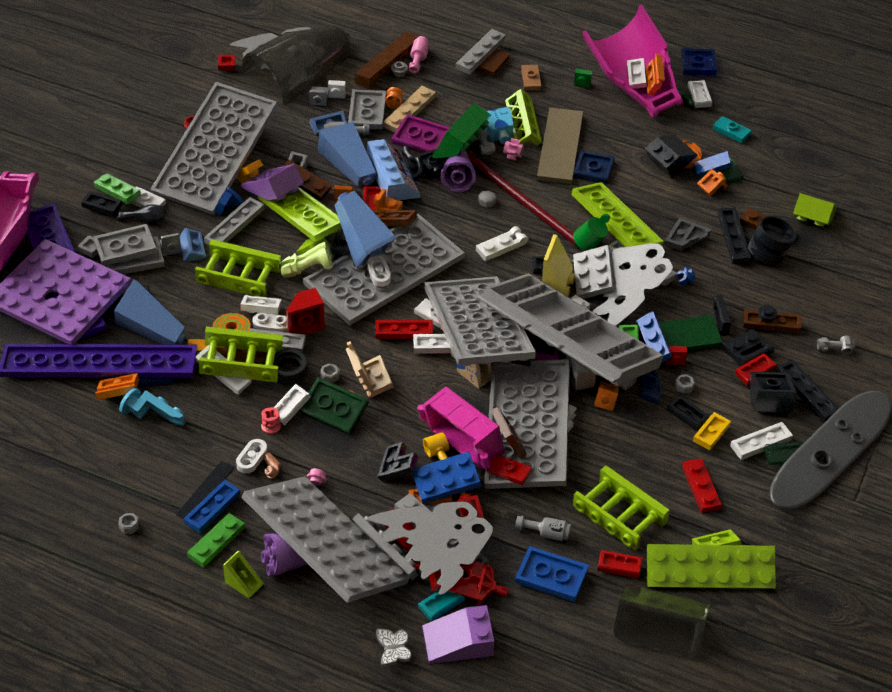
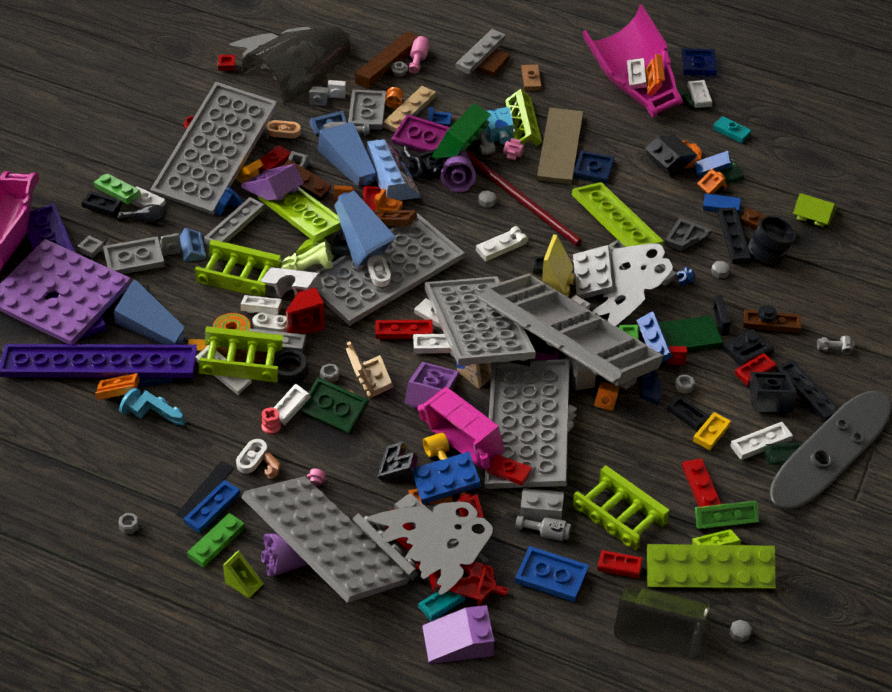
(124, 244): light grey plate -> none
(274, 158): none -> red plate
(282, 280): none -> light grey arch
(283, 129): none -> light nougat plate
(394, 646): light grey animal -> none
(427, 382): none -> medium lavender slope
(439, 117): none -> blue tile
(509, 432): reddish brown tile -> none
(539, 503): none -> light grey slope
(583, 78): green plate -> none
(591, 232): green hat -> none
(713, 202): none -> blue tile
(720, 269): none -> light grey tile
(726, 514): none -> bright green plate
(740, 631): none -> light grey tile

